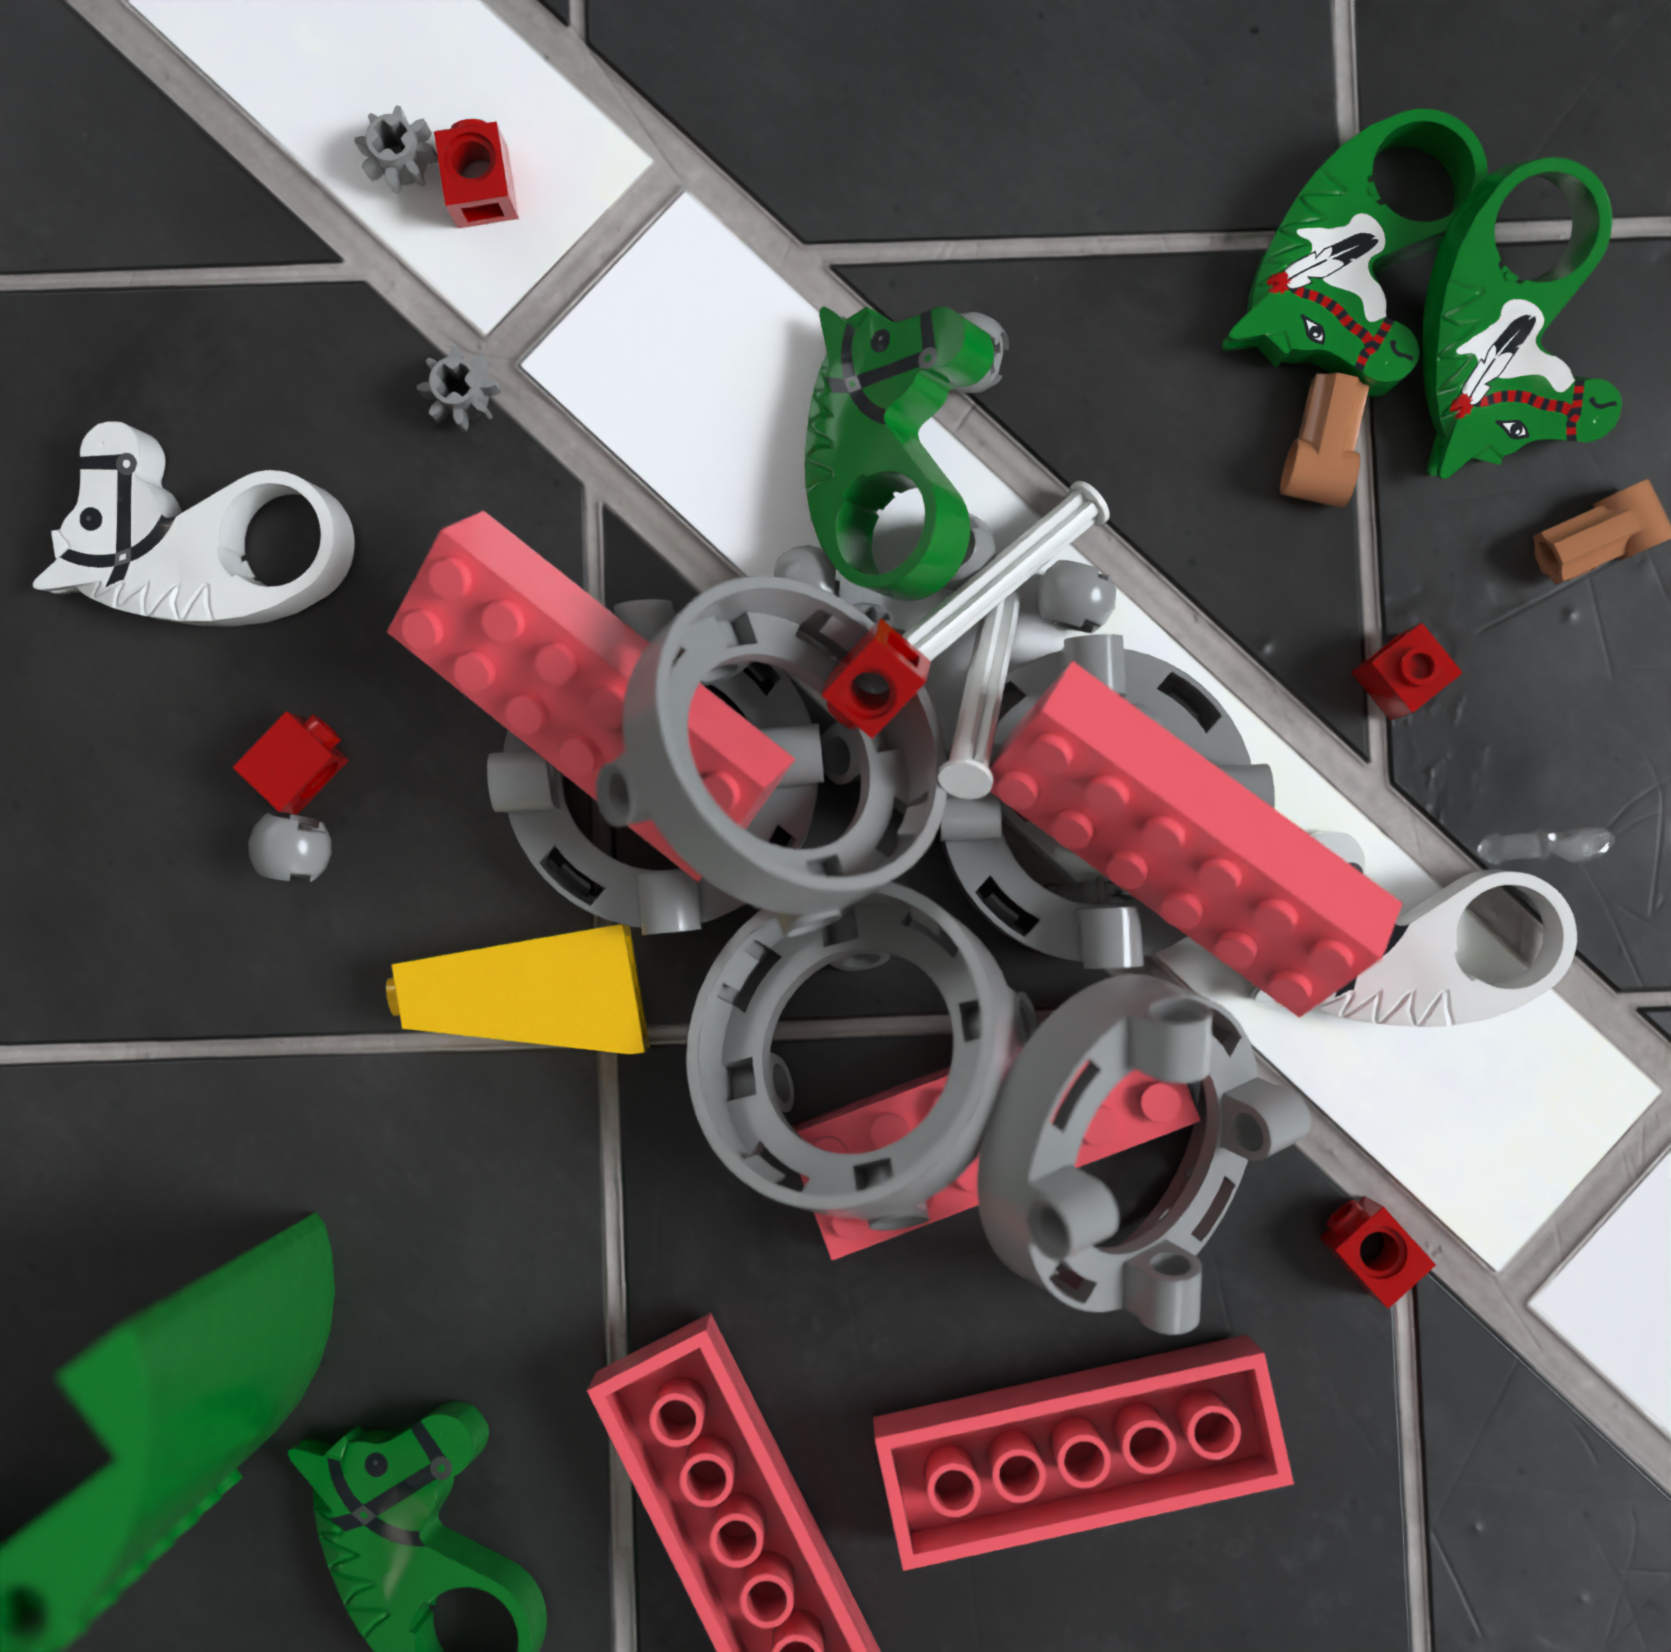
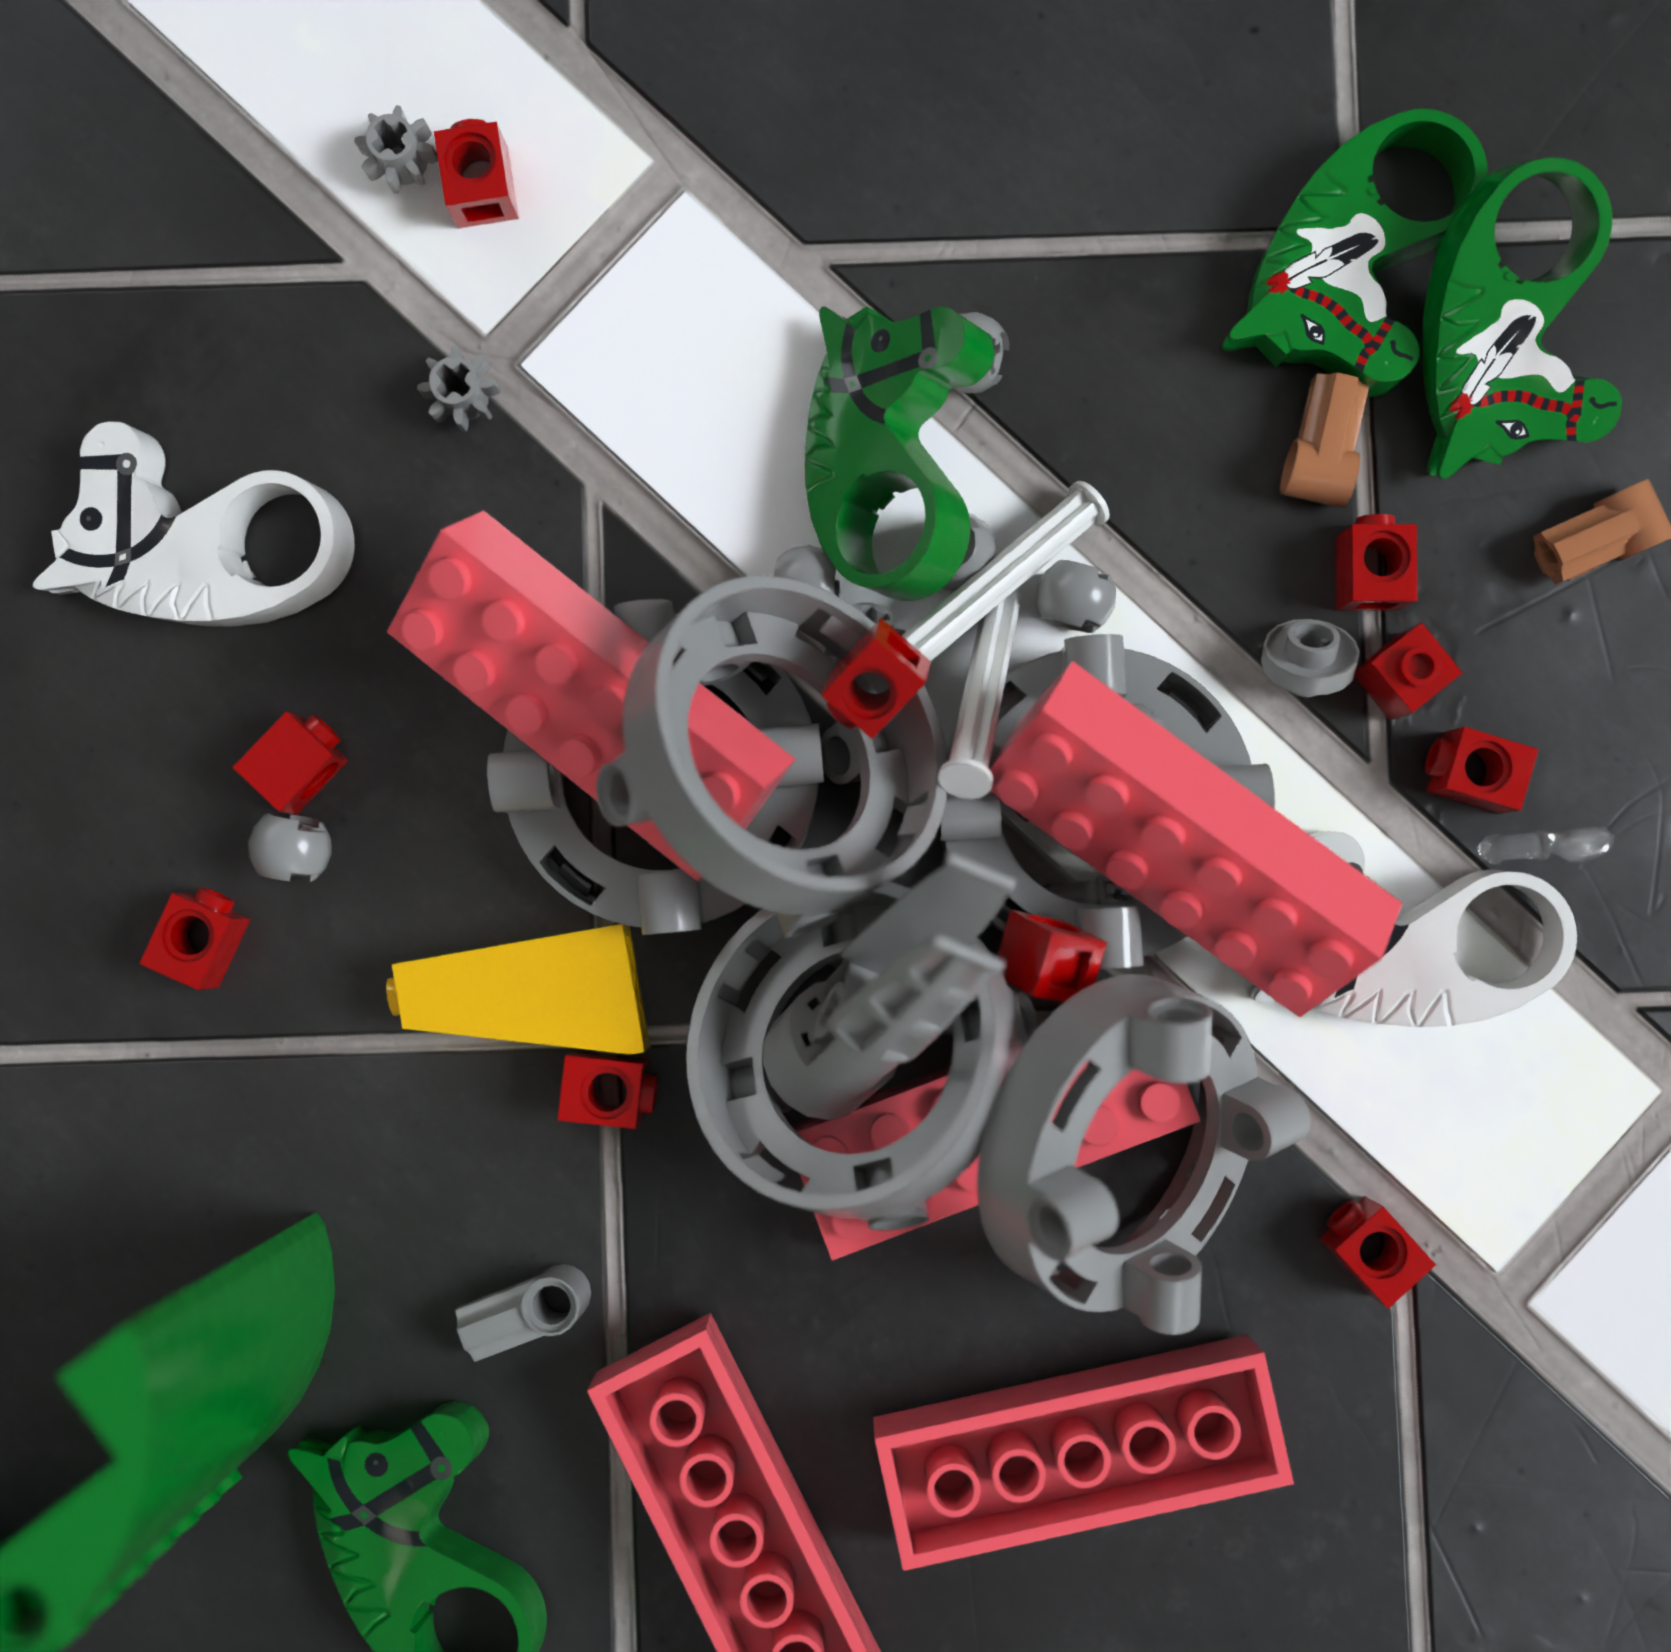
(170, 948): none -> red brick
(520, 1312): none -> light grey piece
(578, 1094): none -> red brick
(889, 995): none -> light grey piece
(1049, 956): none -> red brick
(1310, 657): none -> light grey plate
(1361, 589): none -> red brick
(1506, 764): none -> red brick

